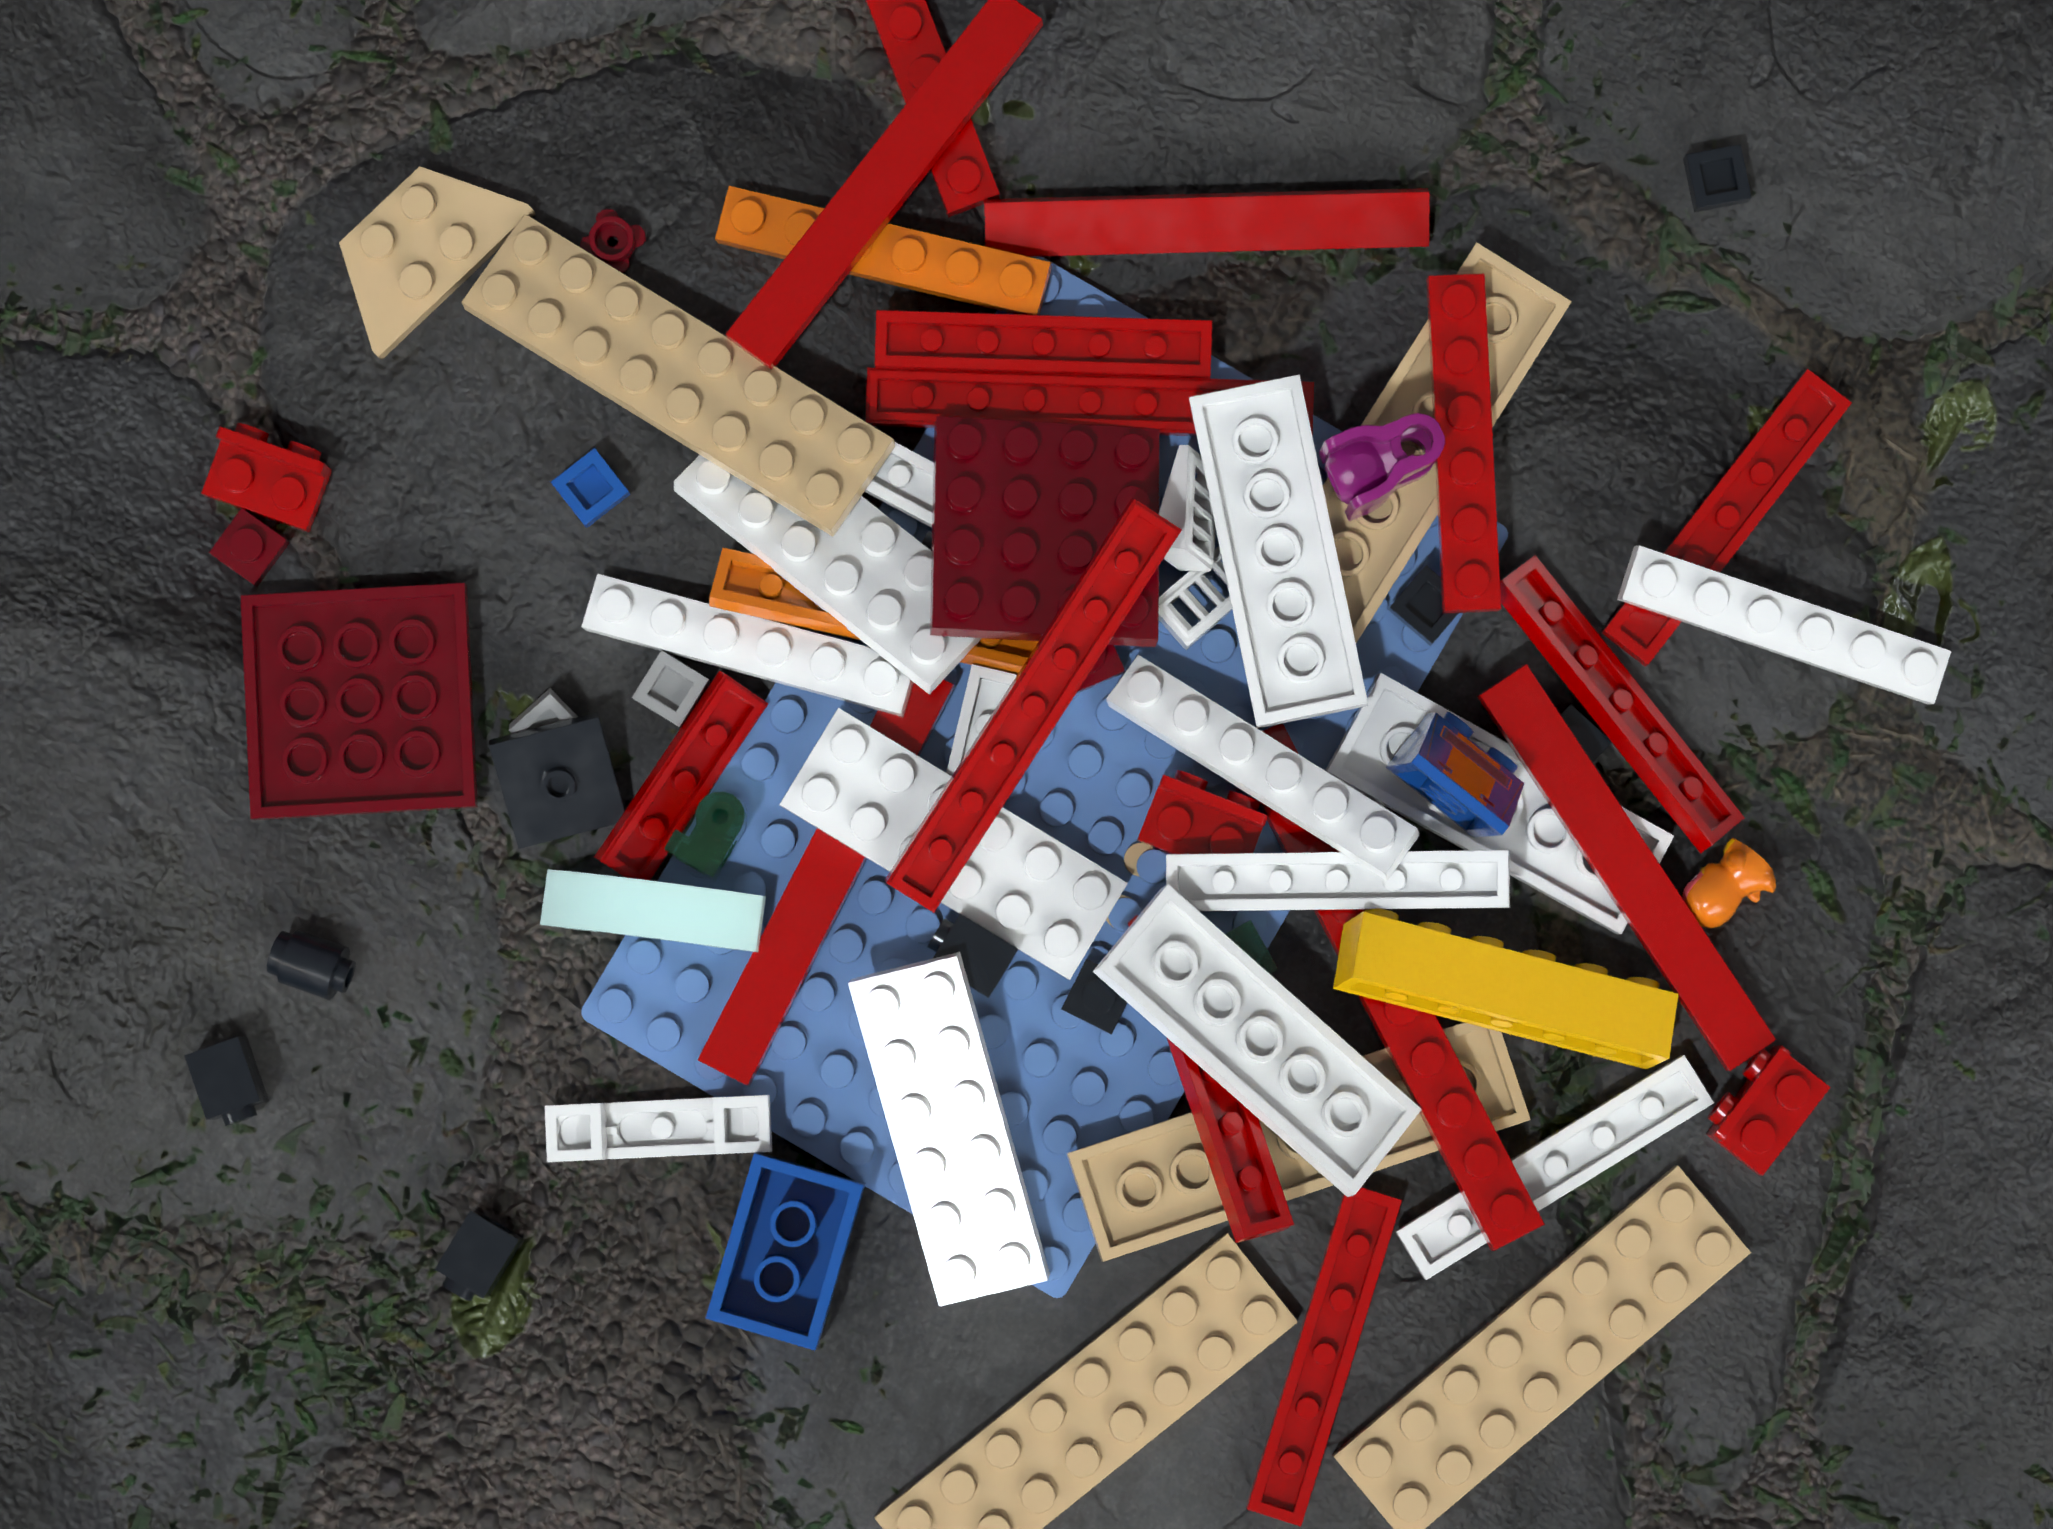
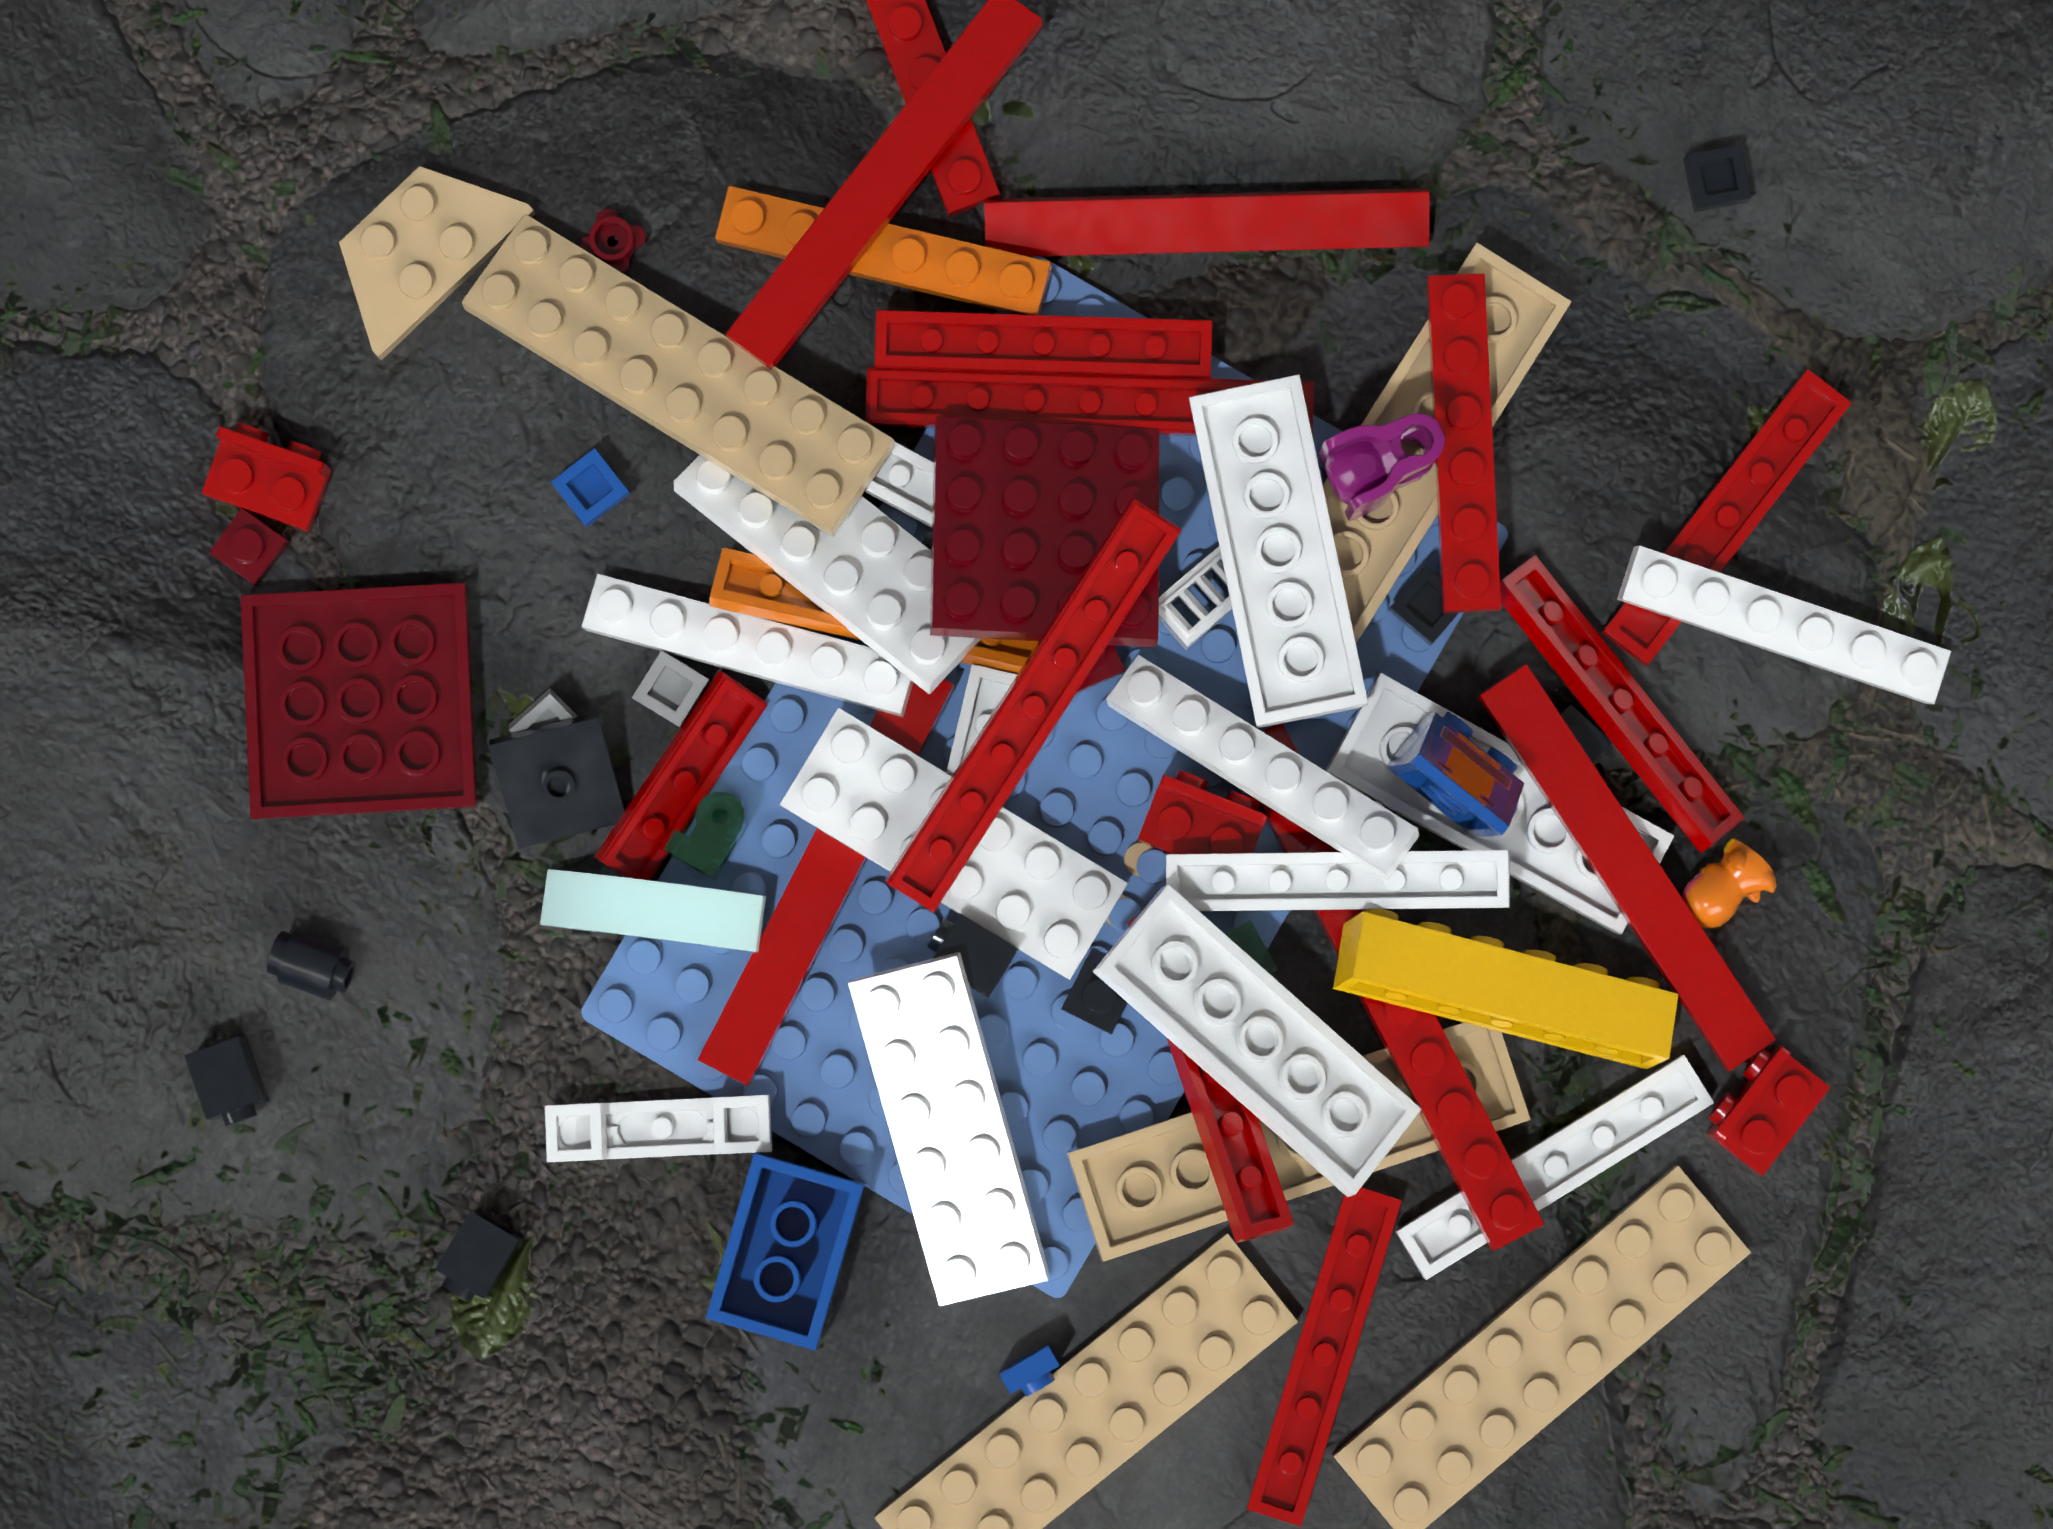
(1030, 1371): none -> blue plate
(1189, 508): white slope -> none

